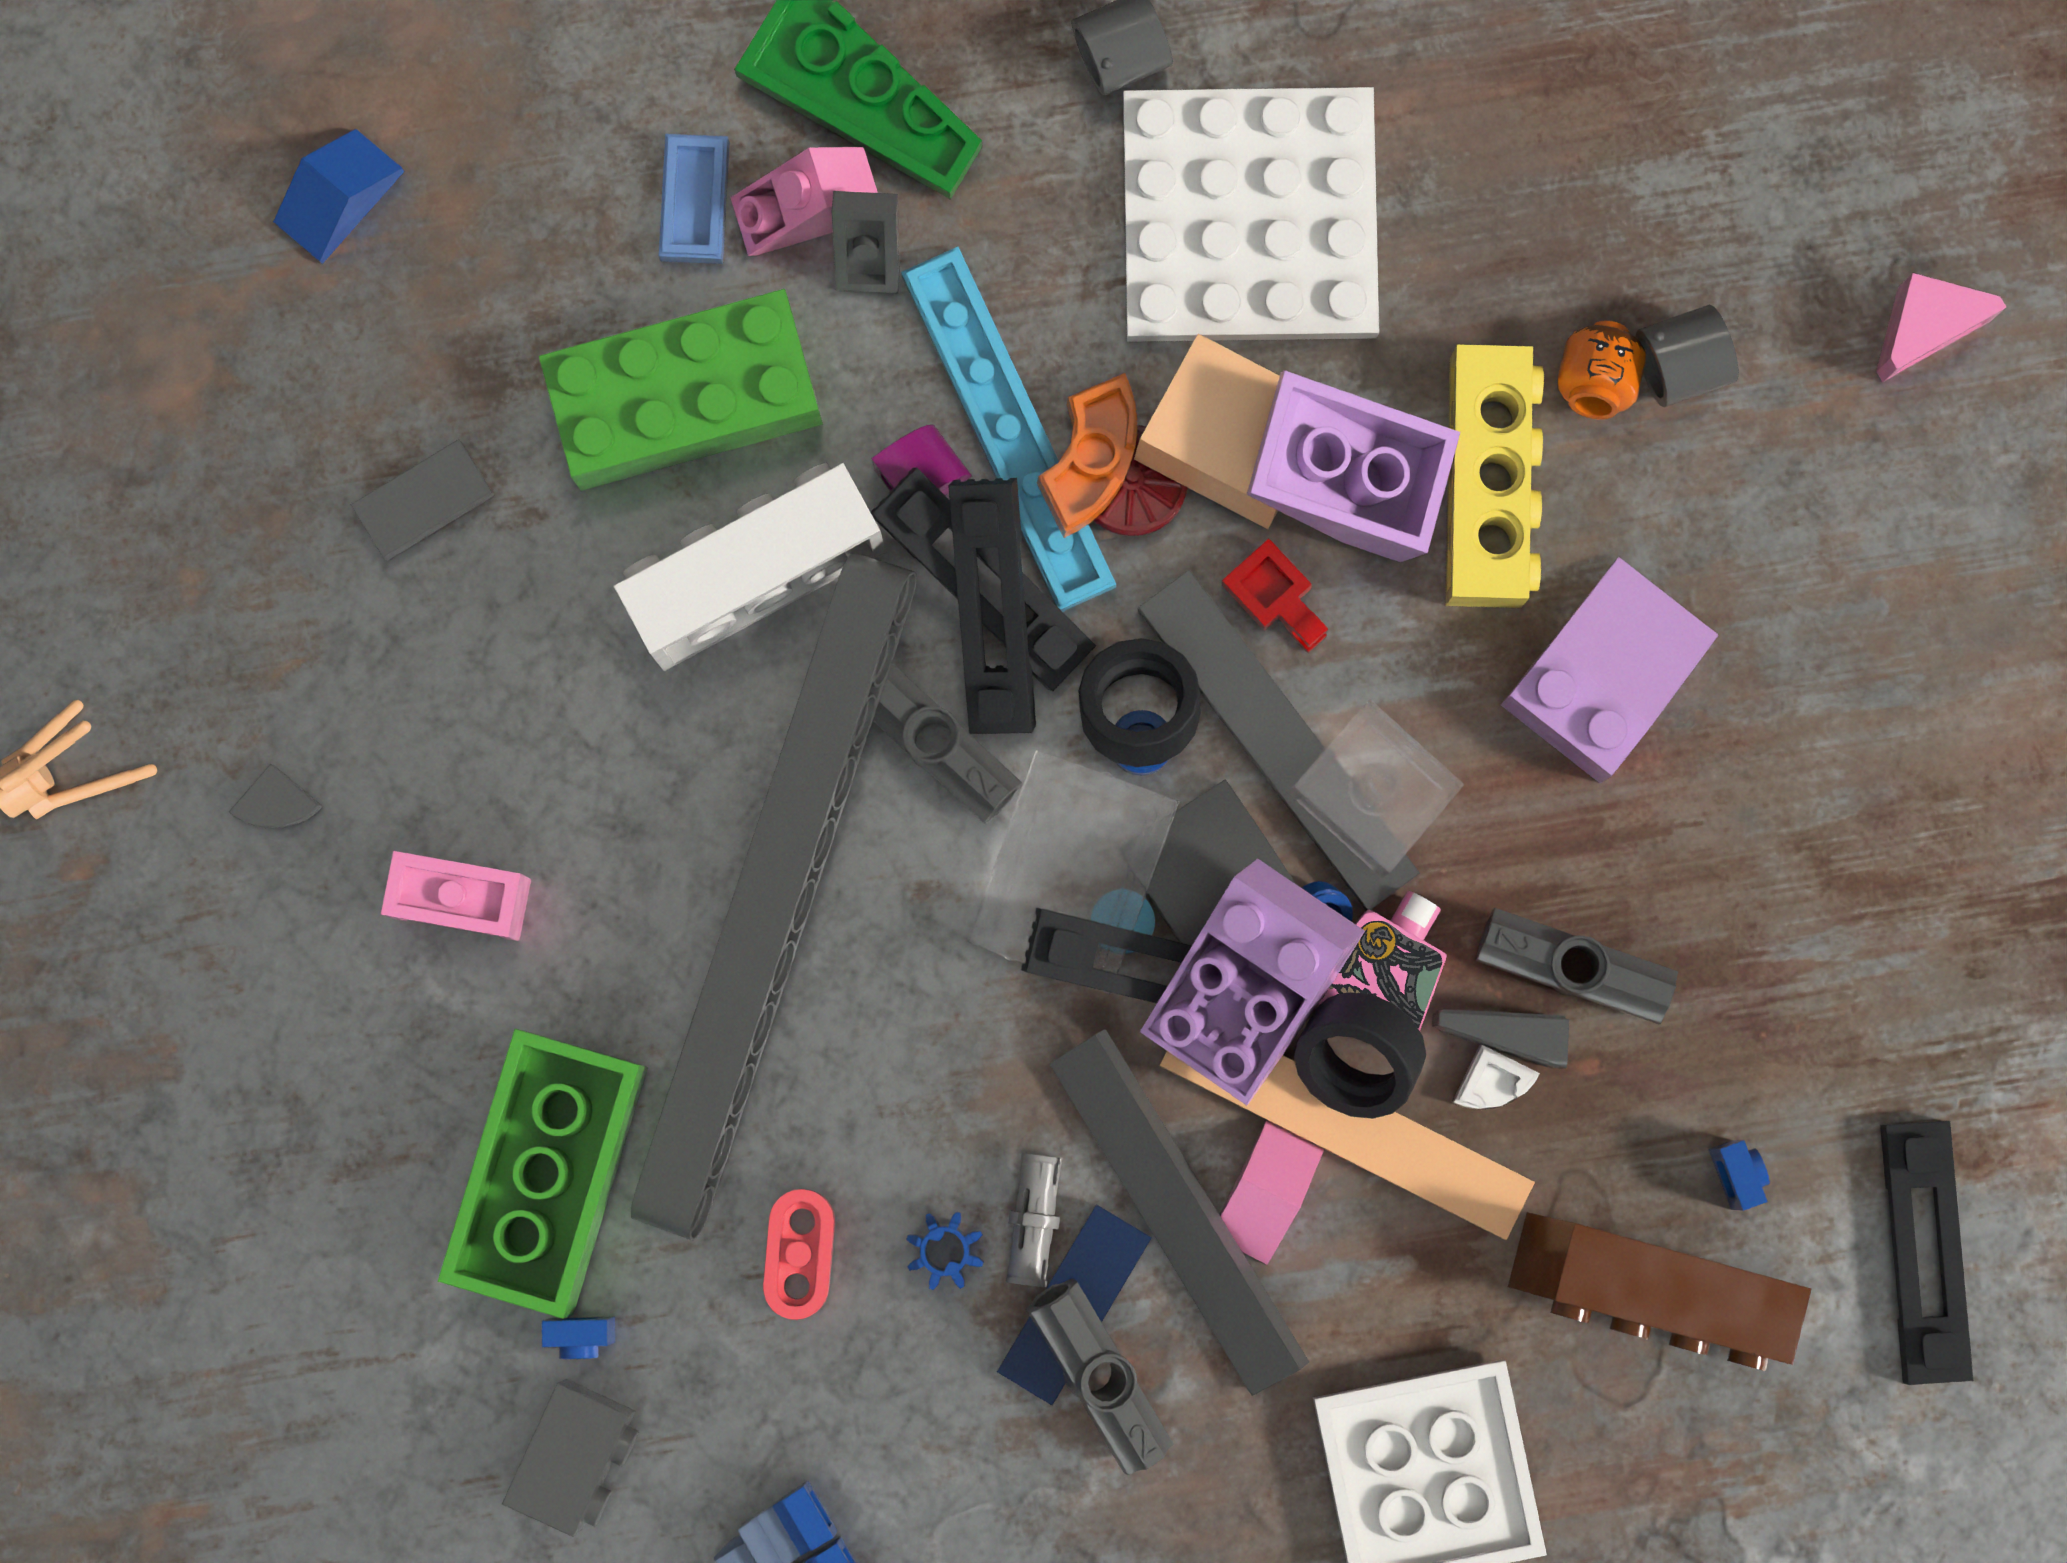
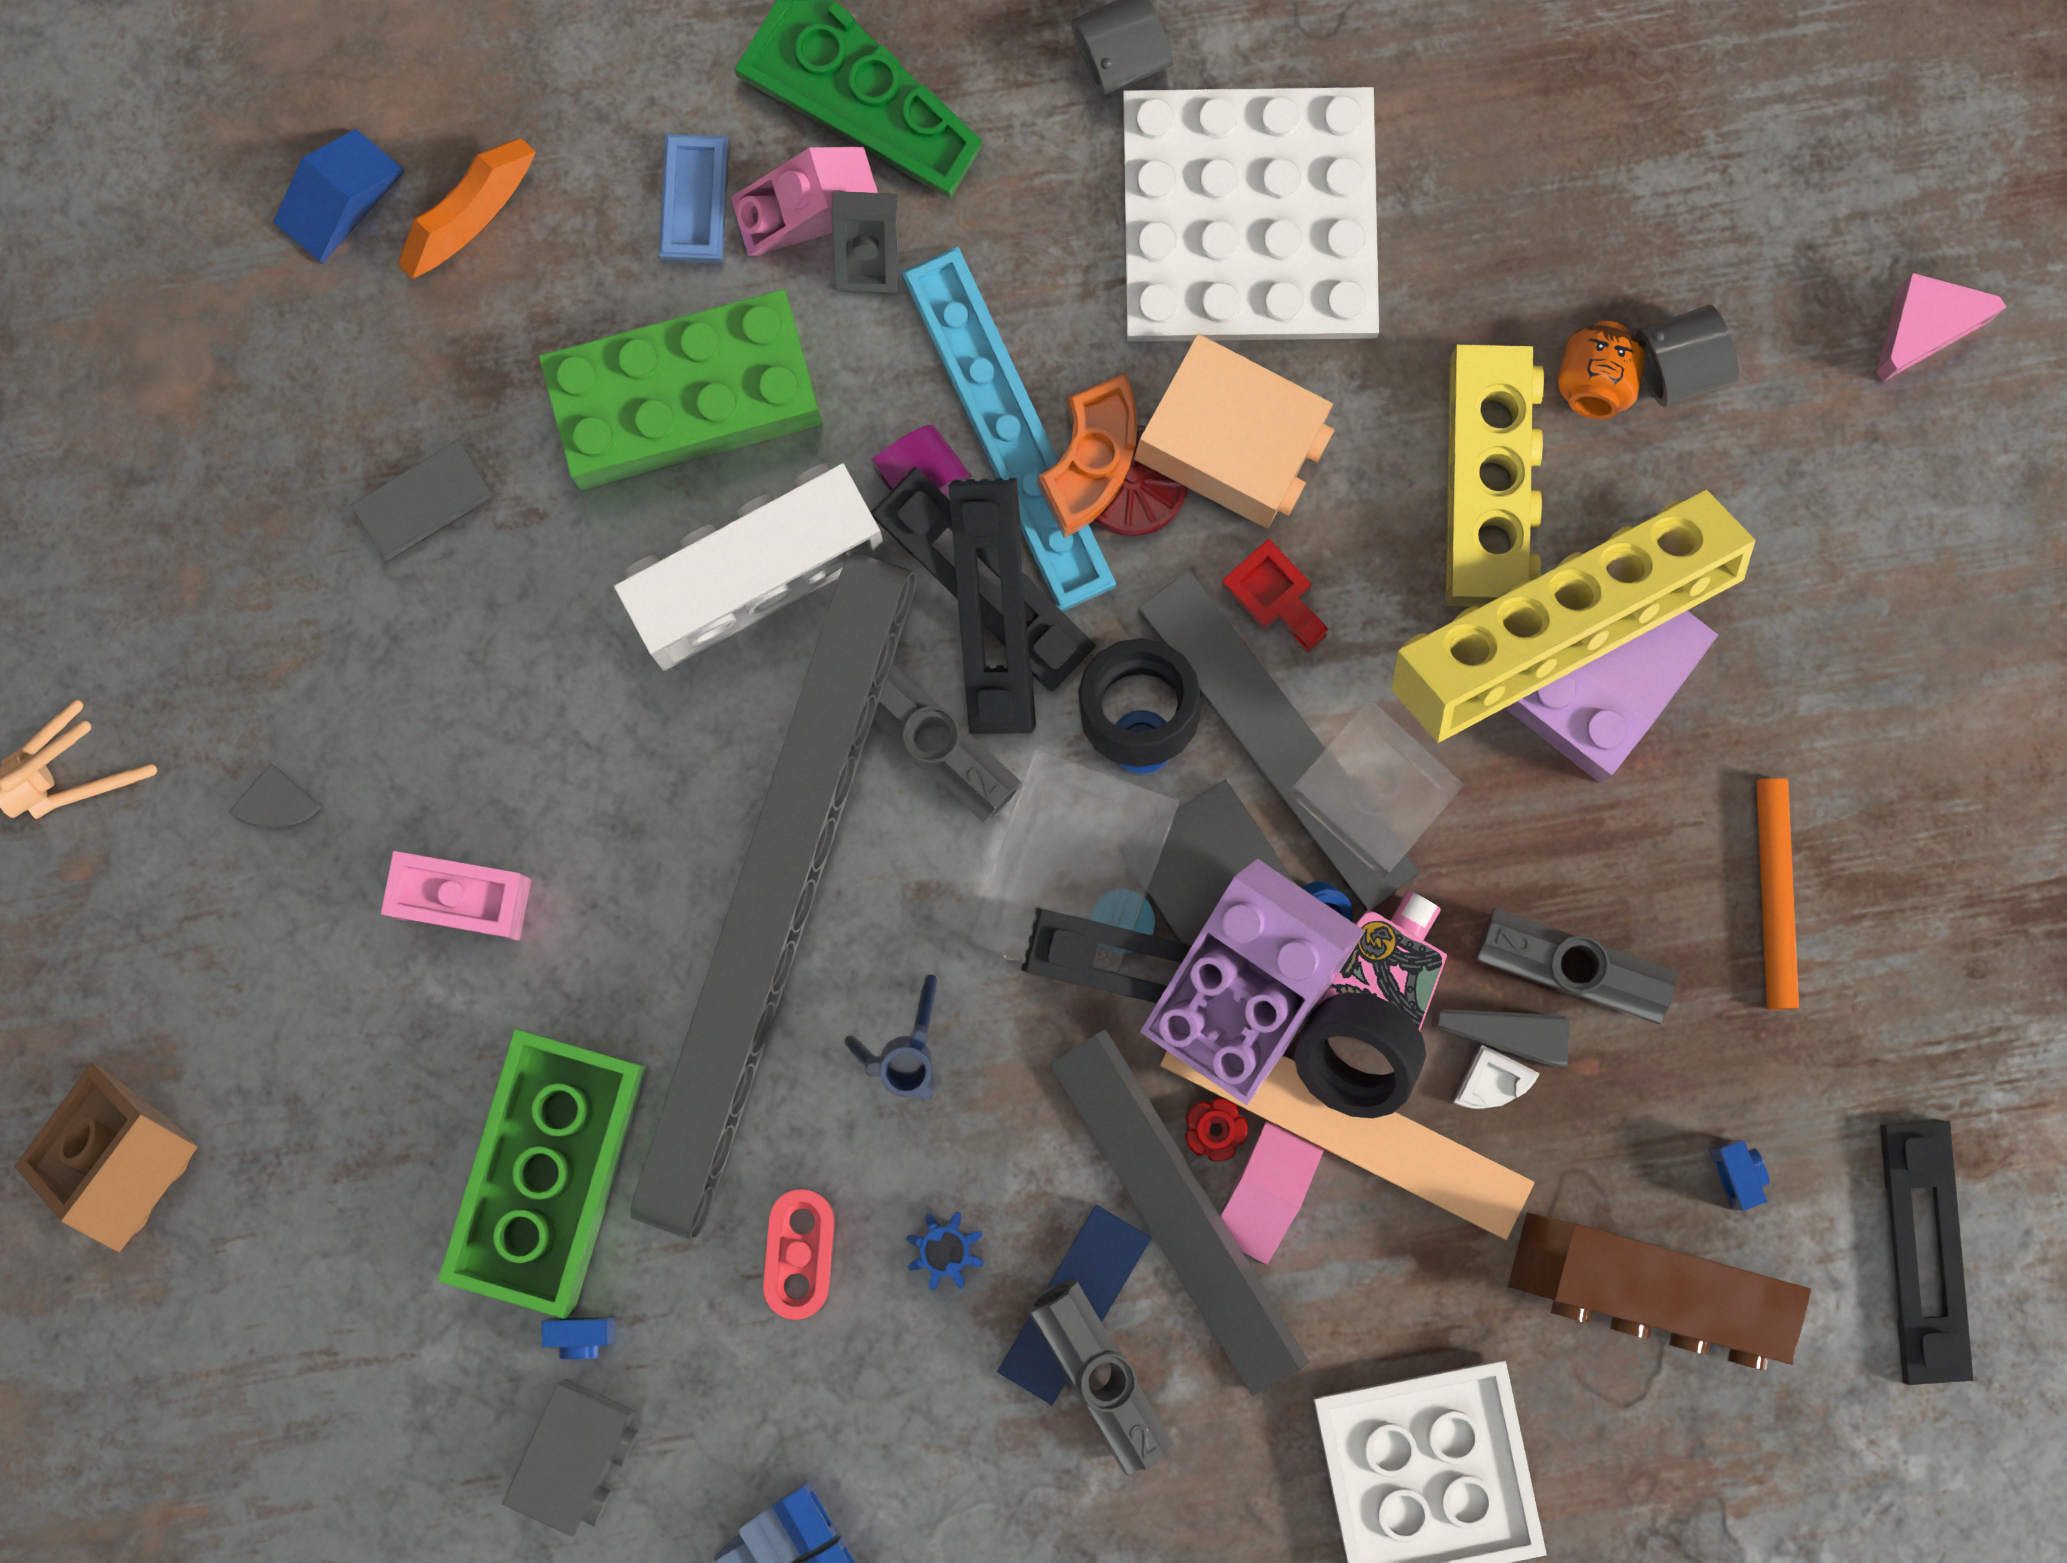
(105, 1159): none -> medium nougat slope
(466, 207): none -> orange tile
(906, 1060): none -> dark blue plant
(1034, 1220): light grey pin -> none
(1203, 1142): none -> red plate
(1353, 468): lavender slope -> none
(1570, 615): none -> light yellow brick
(1777, 894): none -> orange piece

